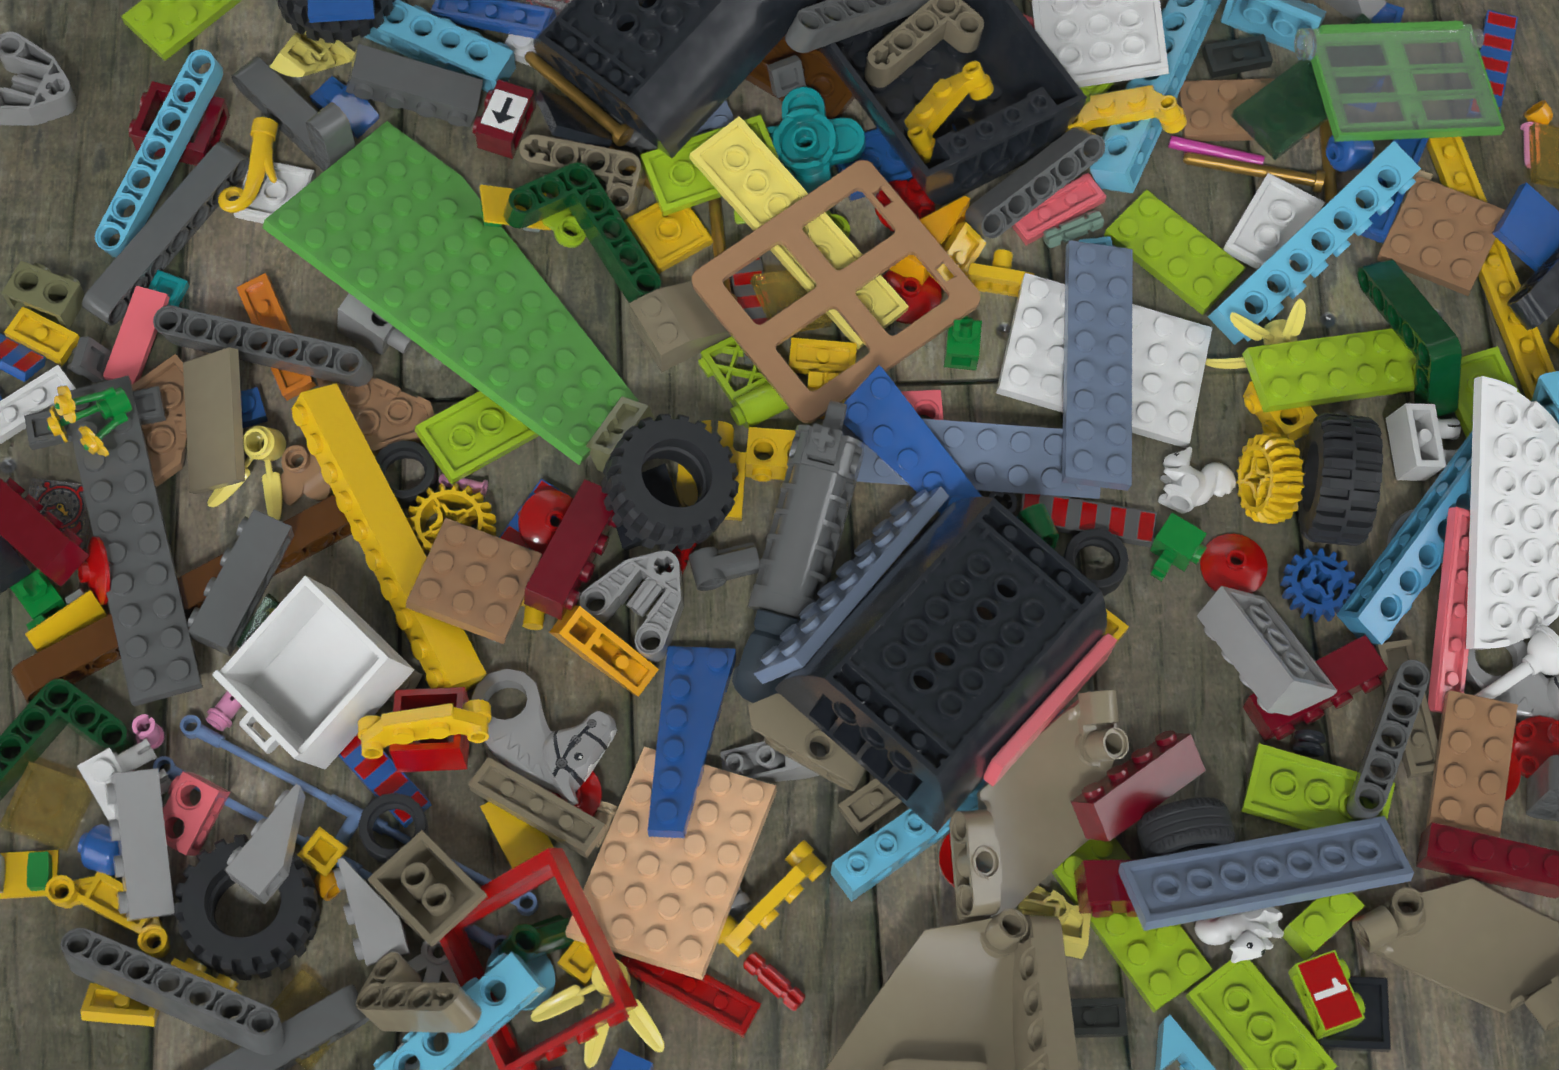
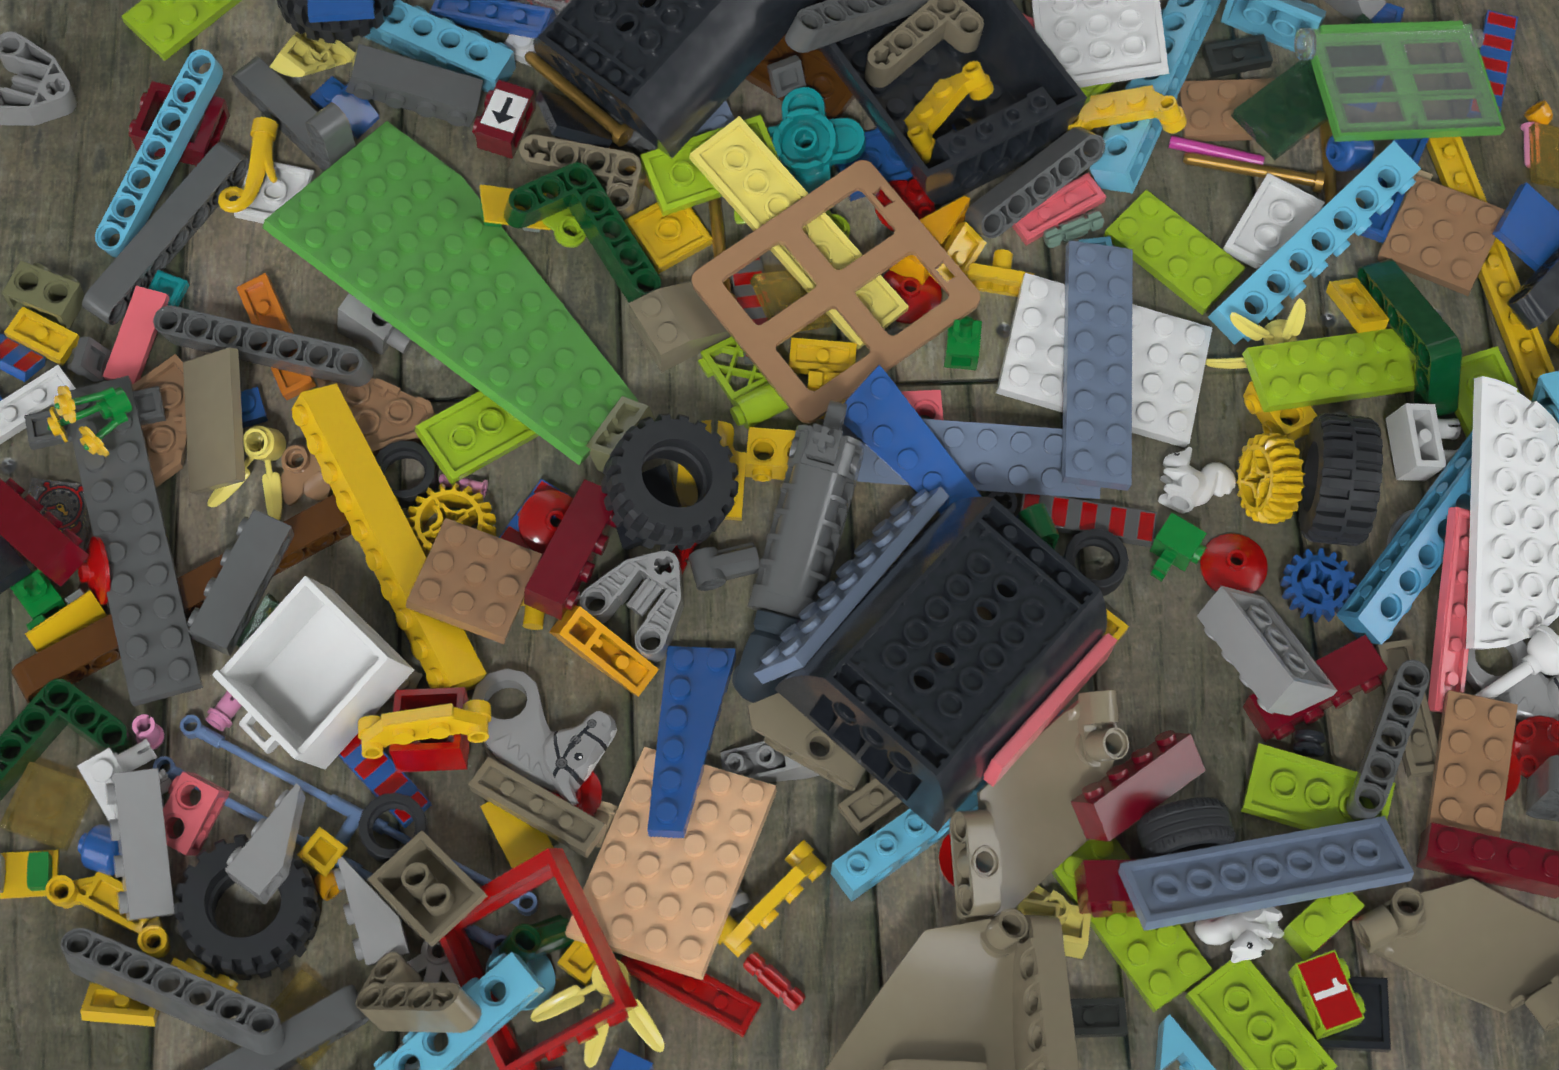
(1357, 305): none -> yellow plate

